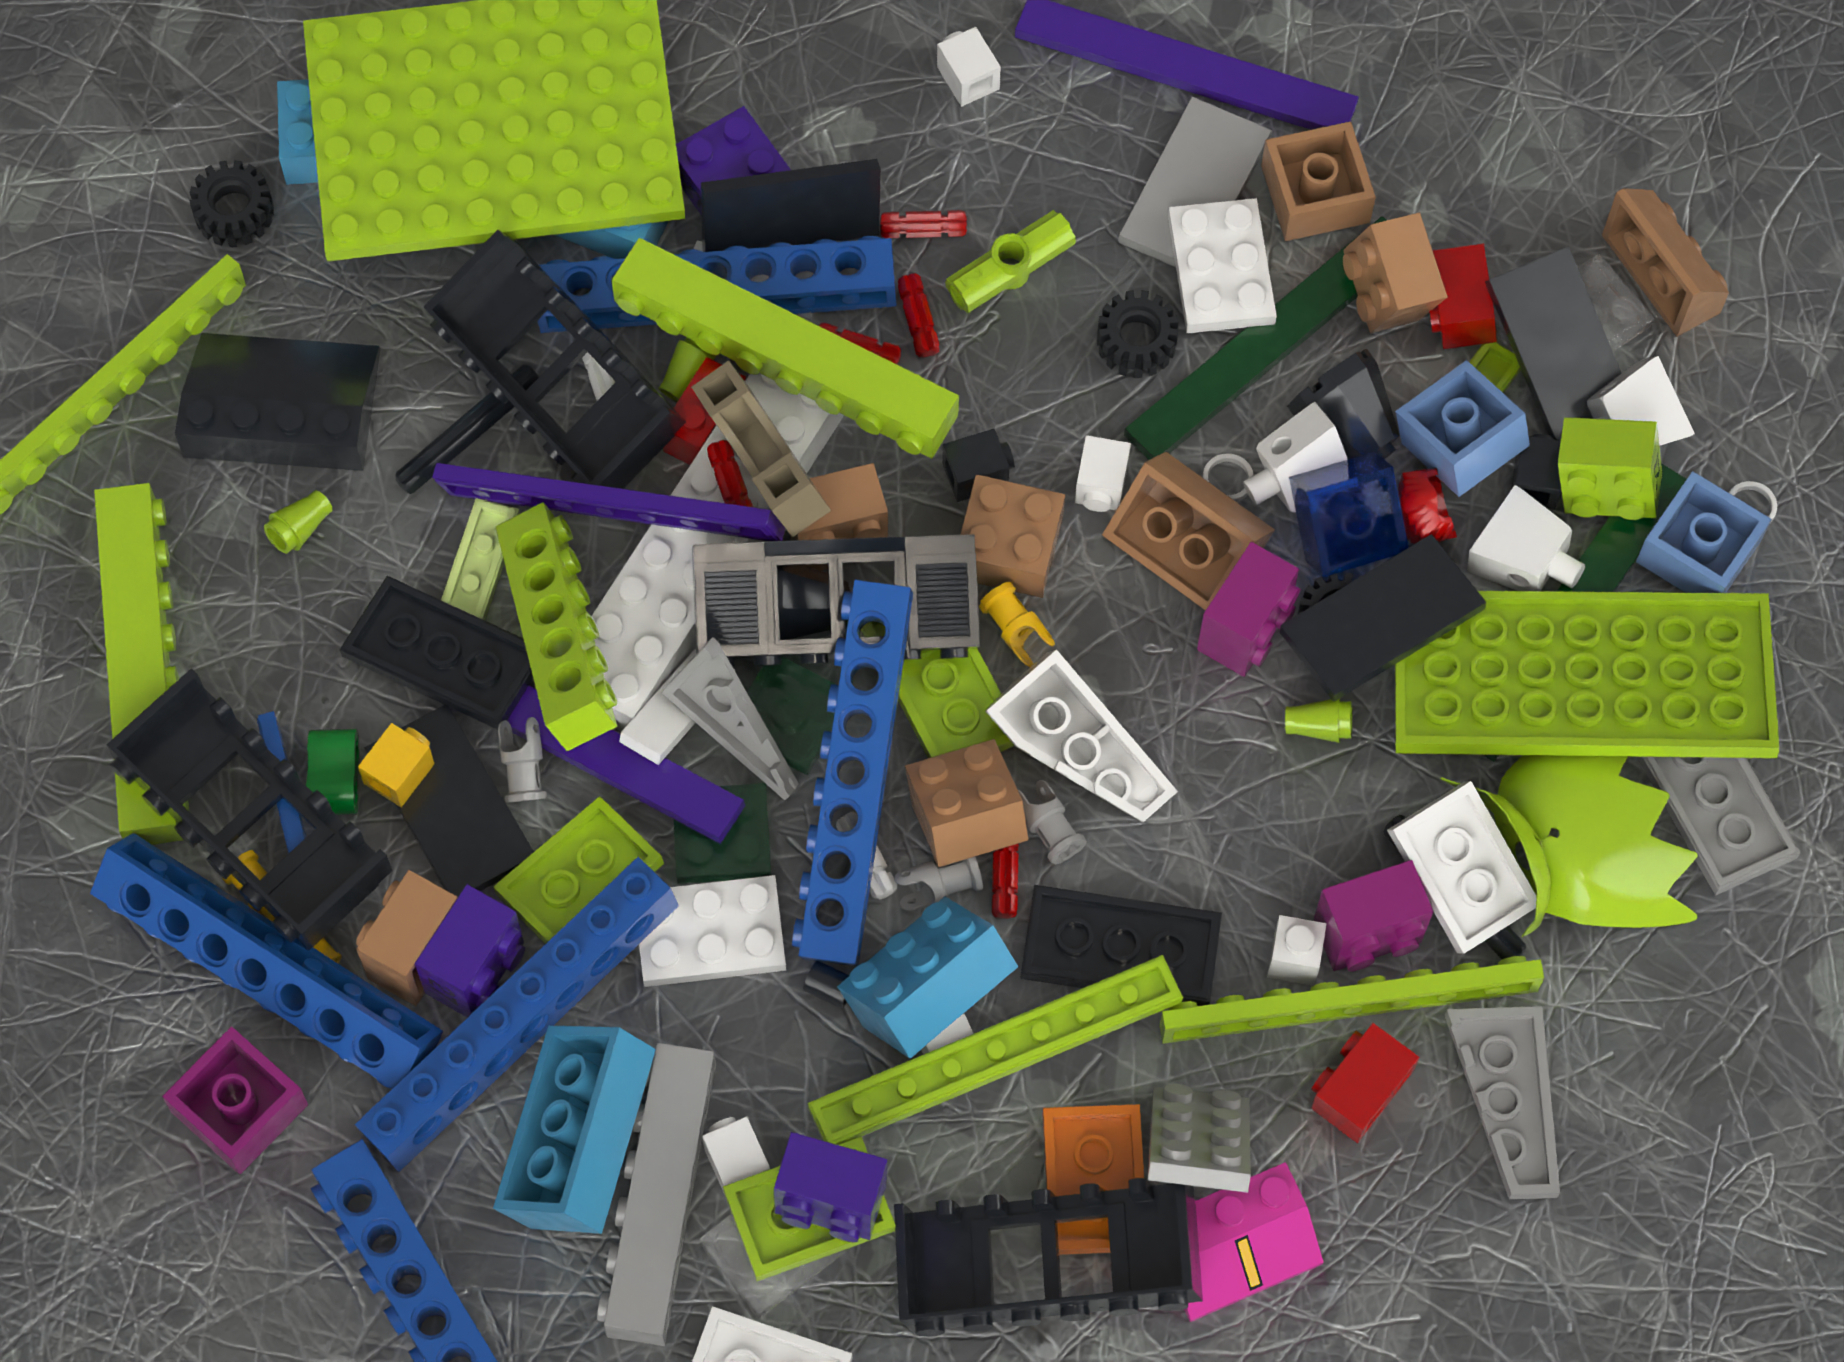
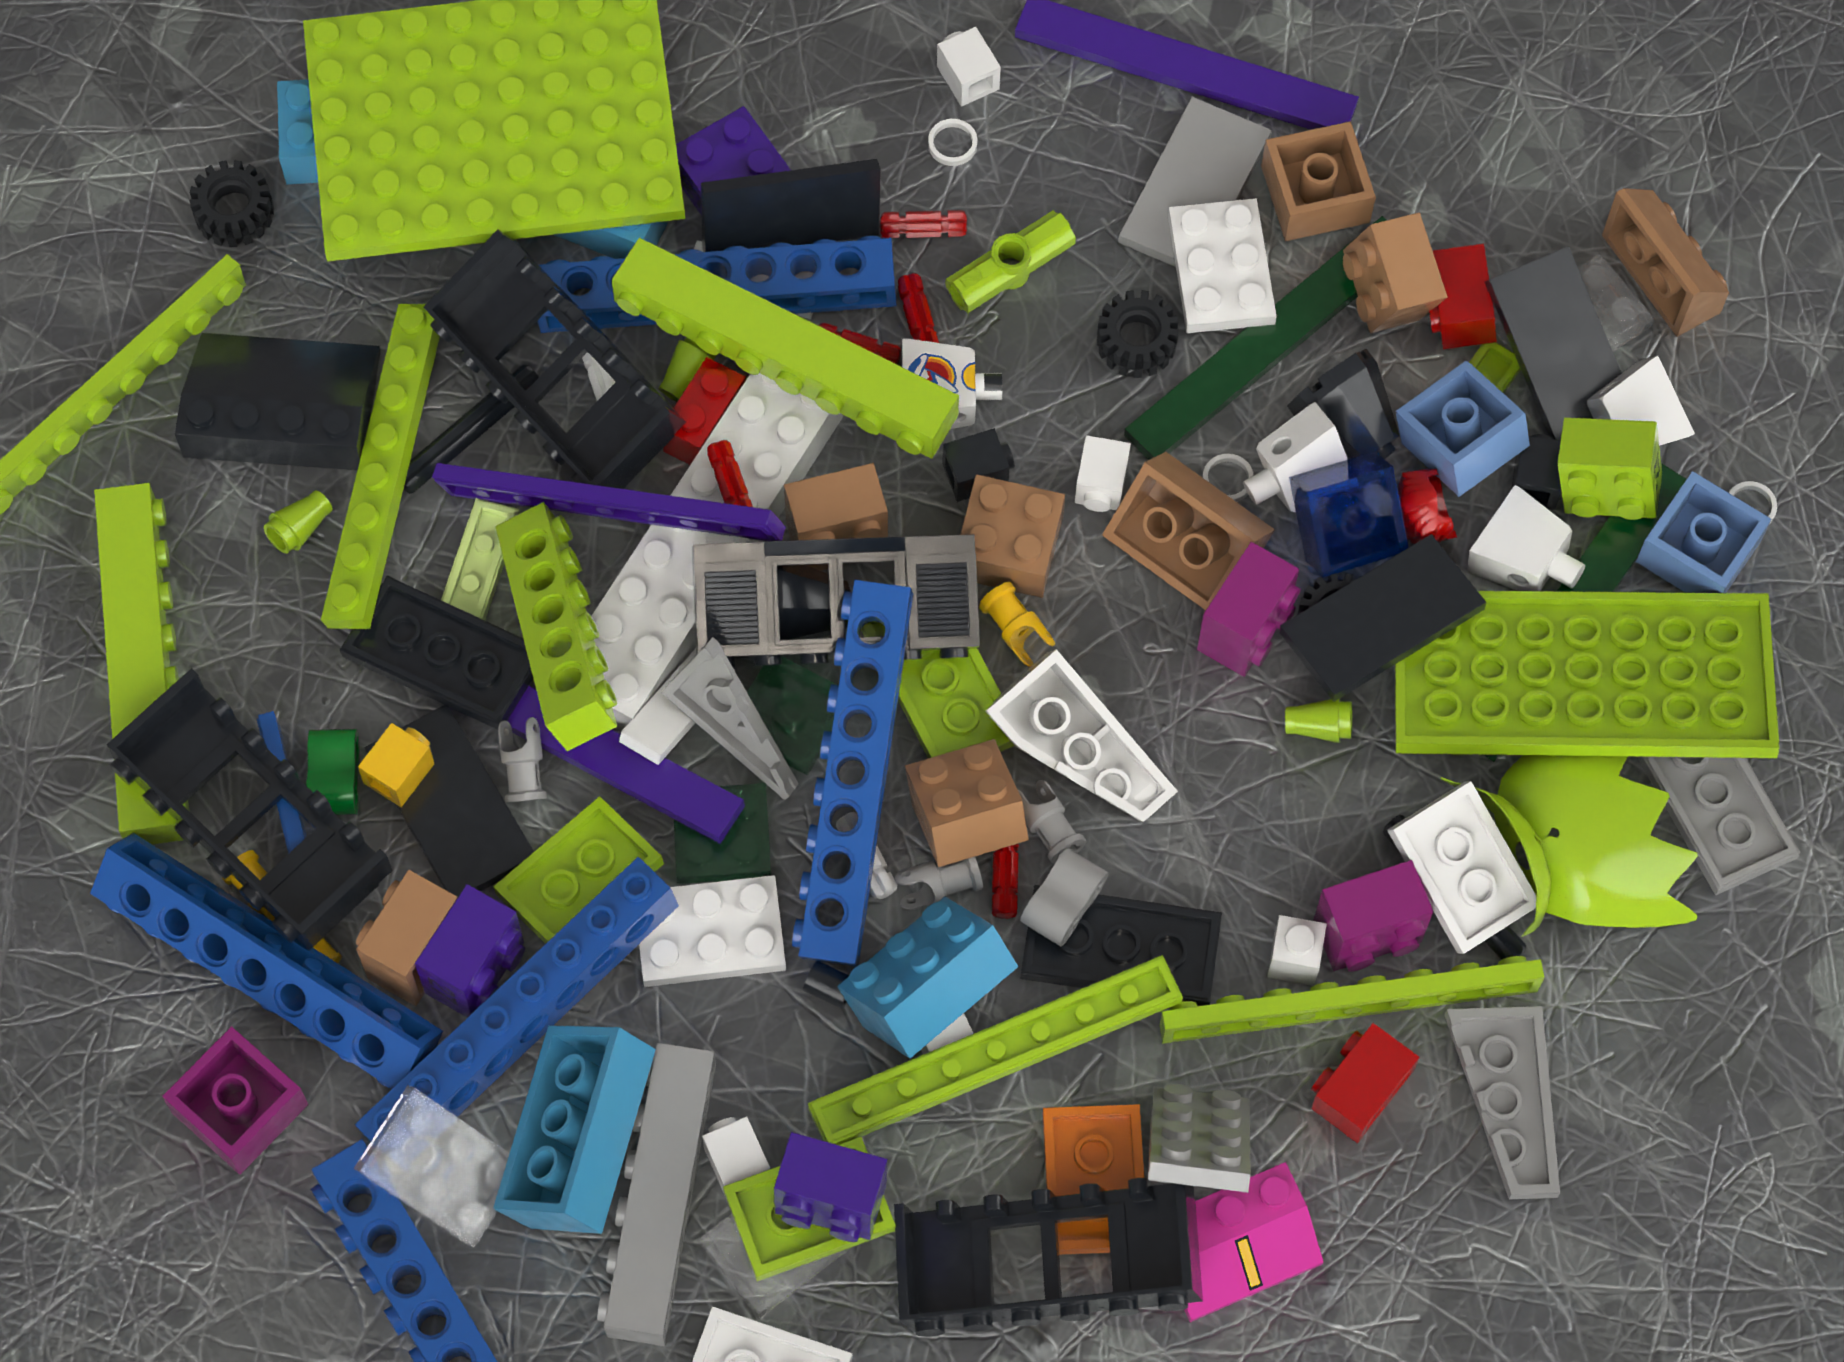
(382, 471): none -> lime plate
(436, 1166): none -> clear plate
(761, 449): dark tan arch -> none
(952, 161): none -> white piece
(954, 370): none -> white torso
(1064, 897): none -> light grey axle

